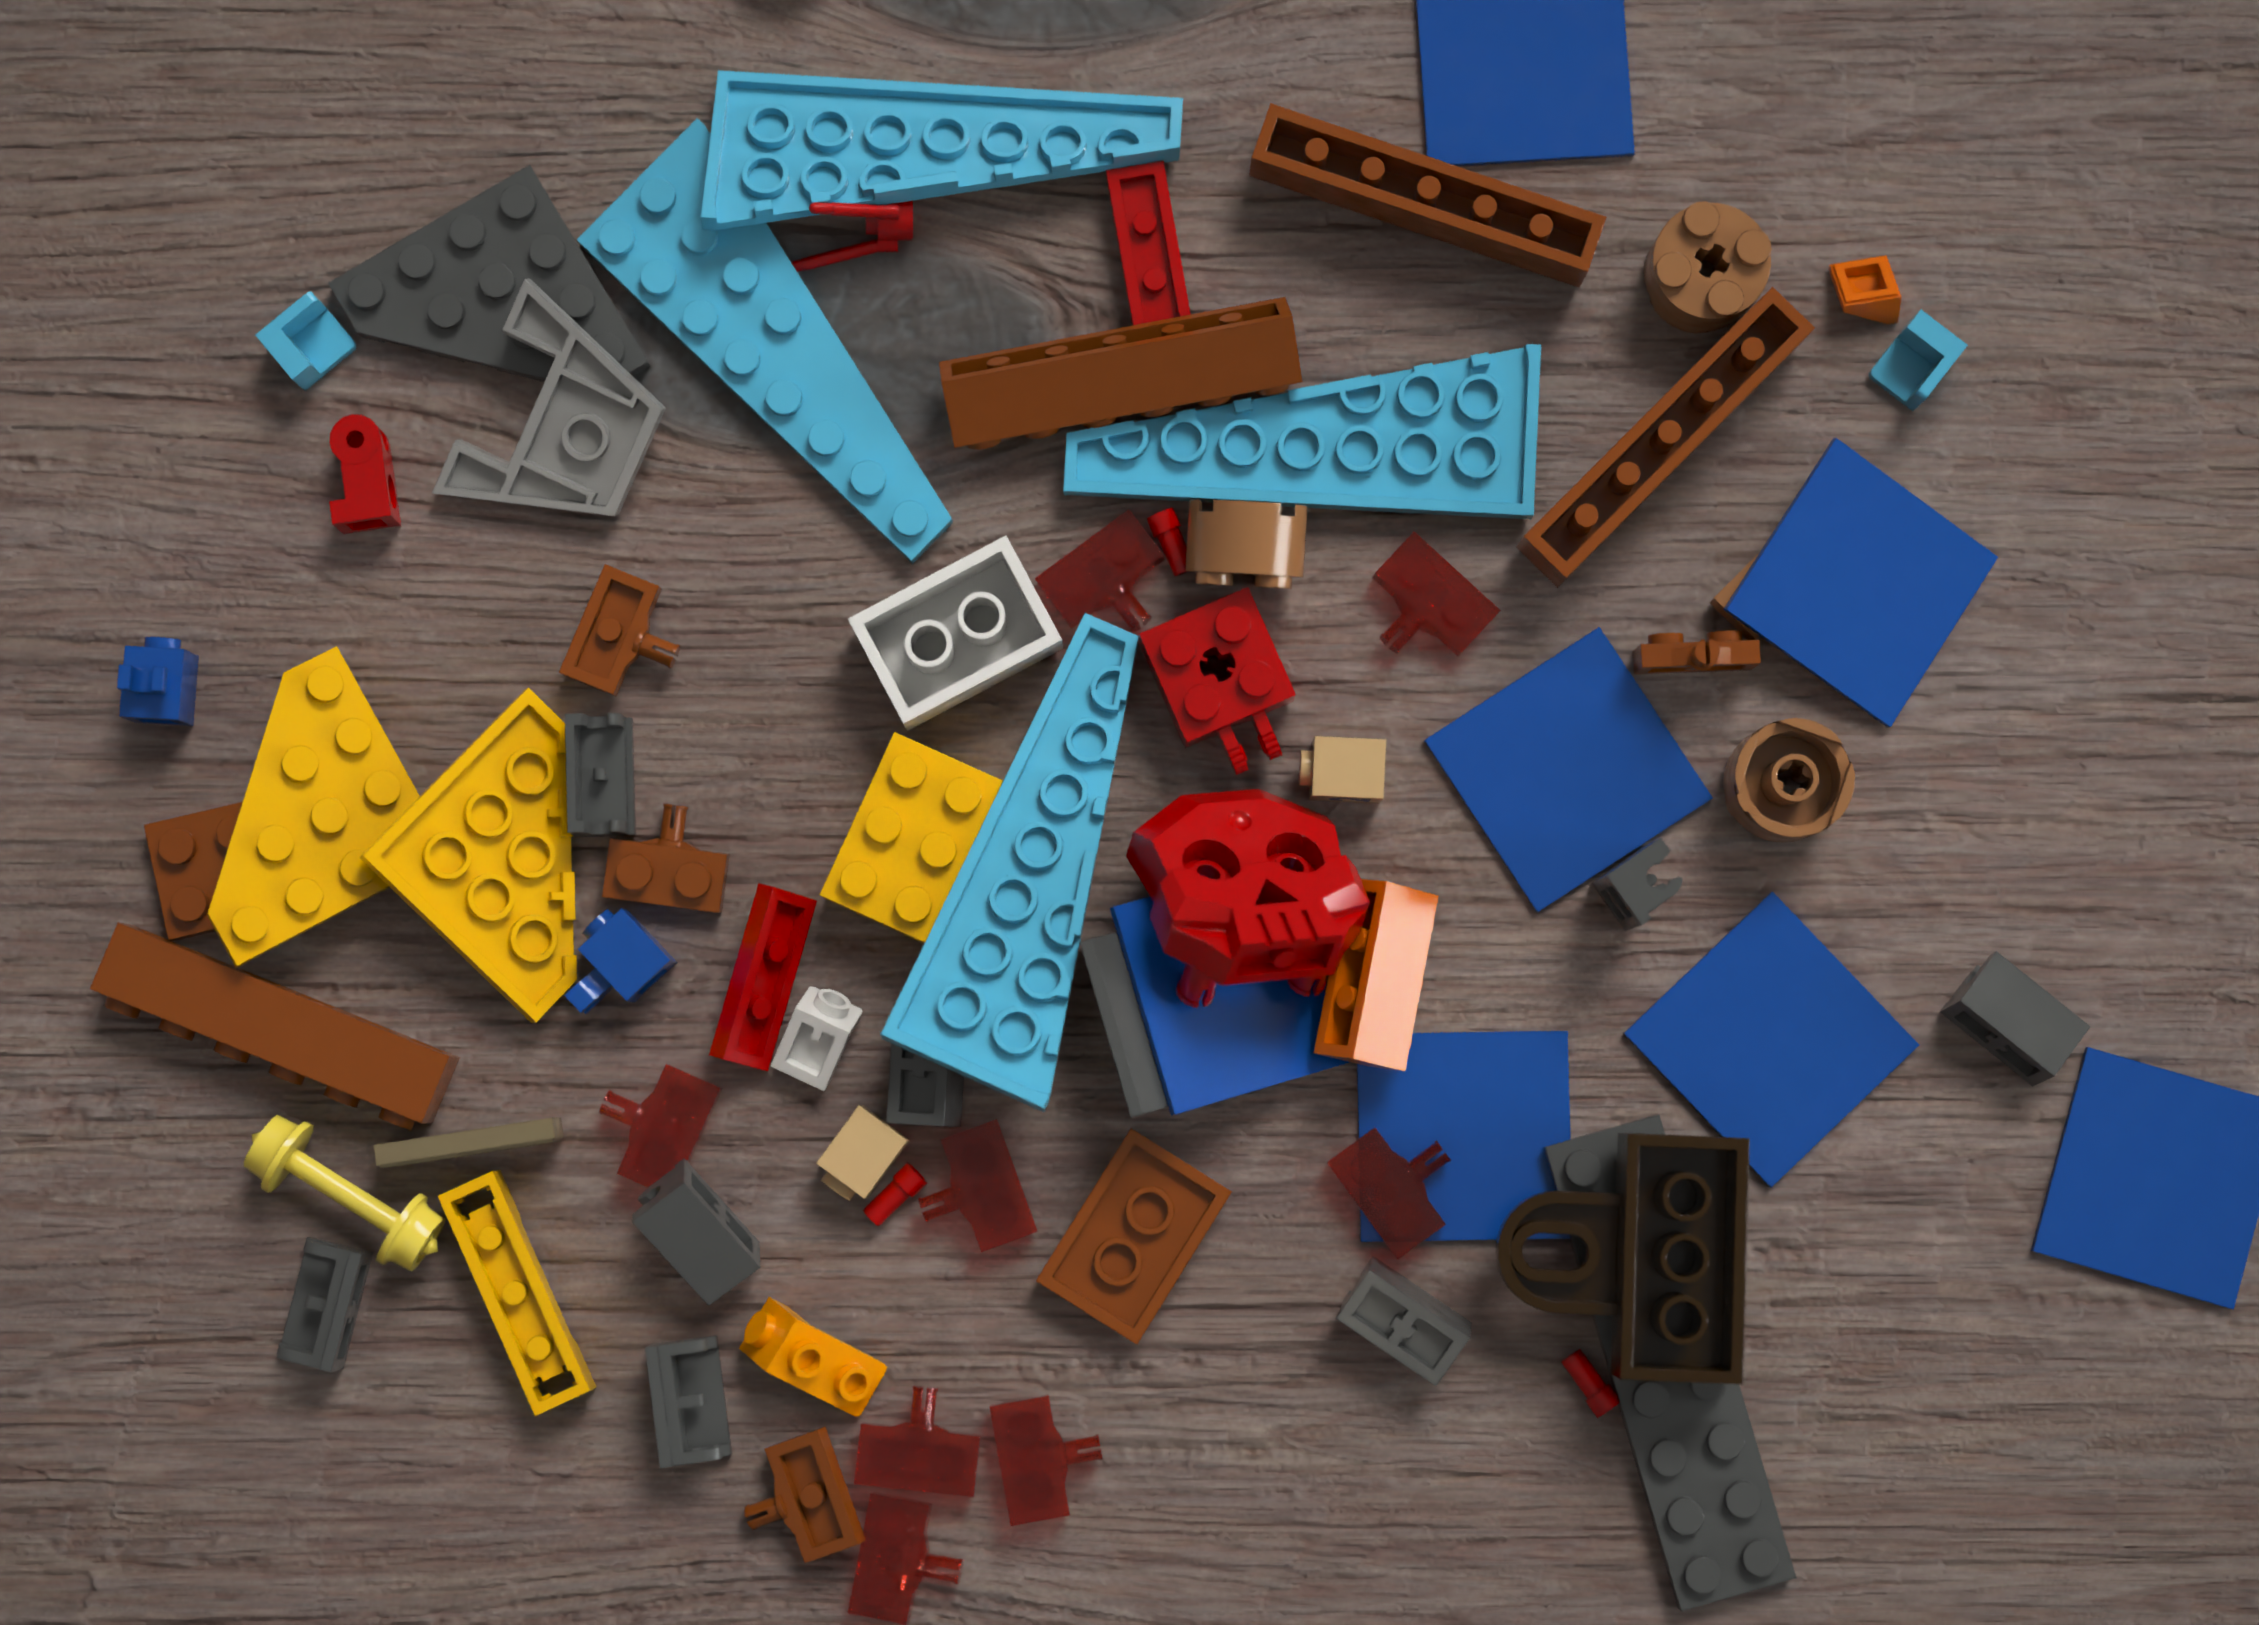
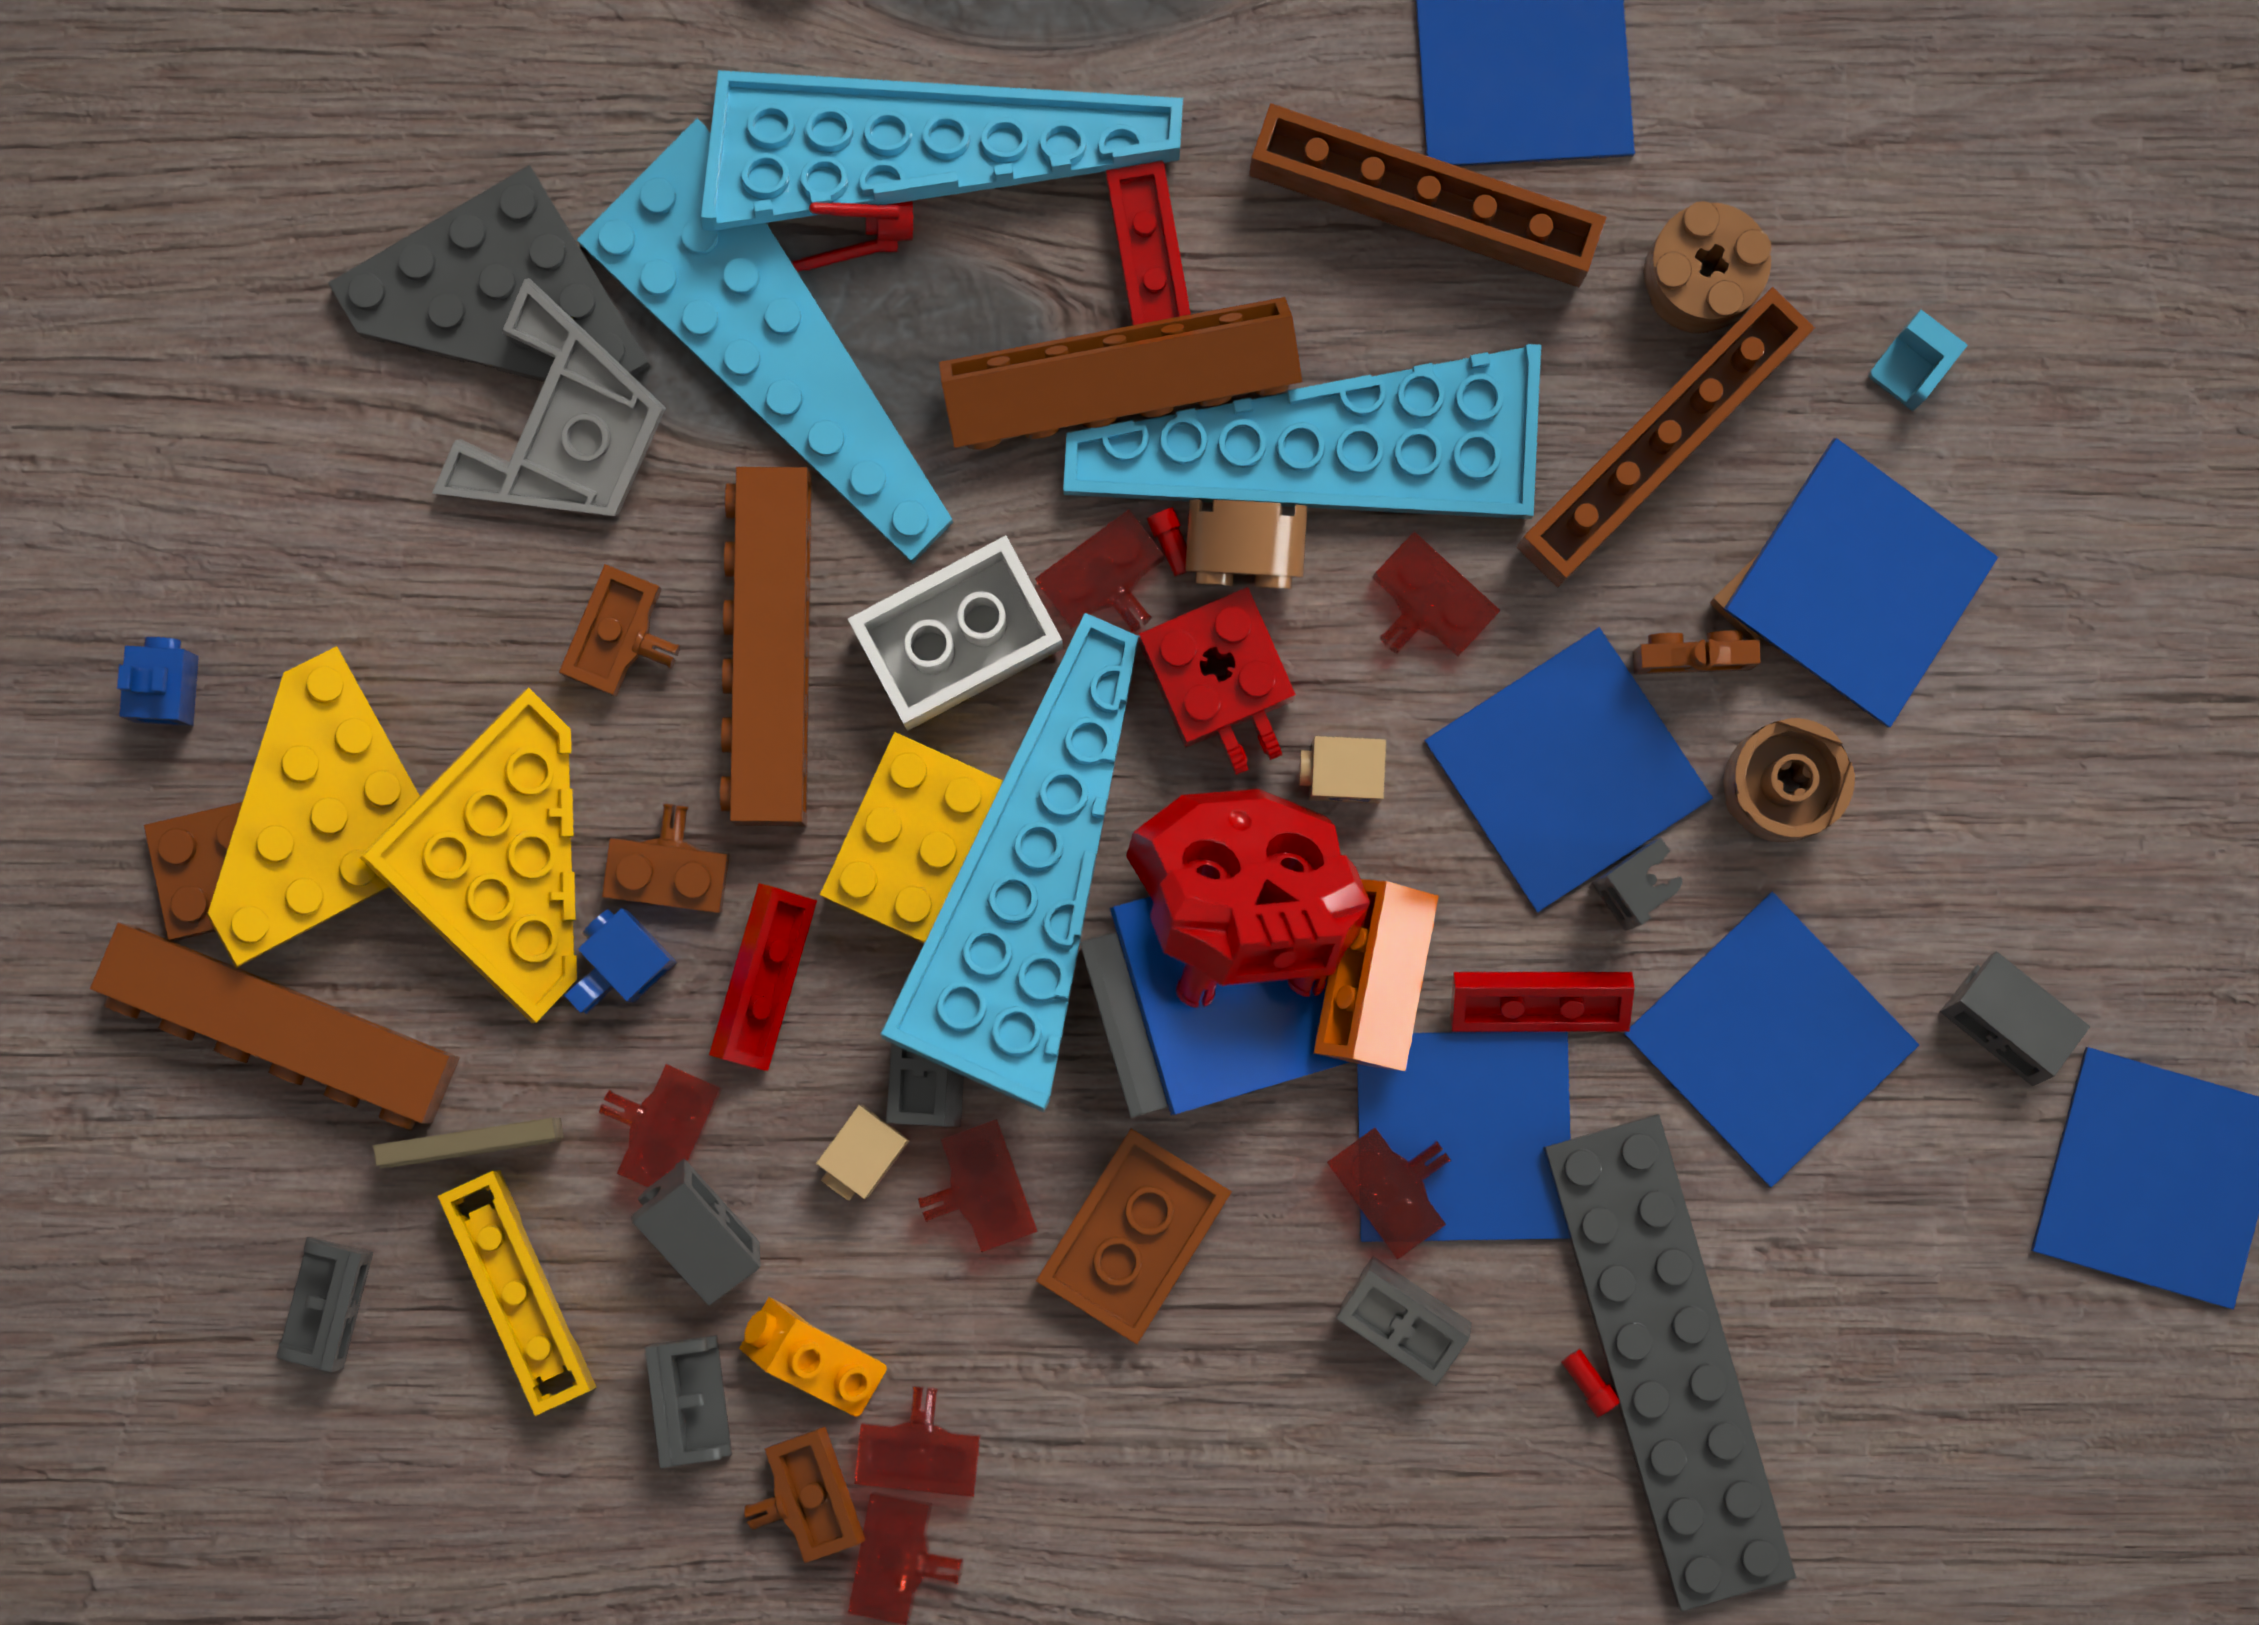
(280, 1151): light yellow piece -> none
(307, 340): medium azure panel -> none
(366, 476): red leg -> none
(600, 775): dark grey hinge -> none
(769, 646): none -> dark orange brick
(816, 1036): white bracket -> none
(906, 1184): red piece -> none
(1035, 1459): clear red plate -> none
(1542, 1001): none -> red plate
(1658, 1257): dark brown brick -> none
(1867, 289): orange slope -> none

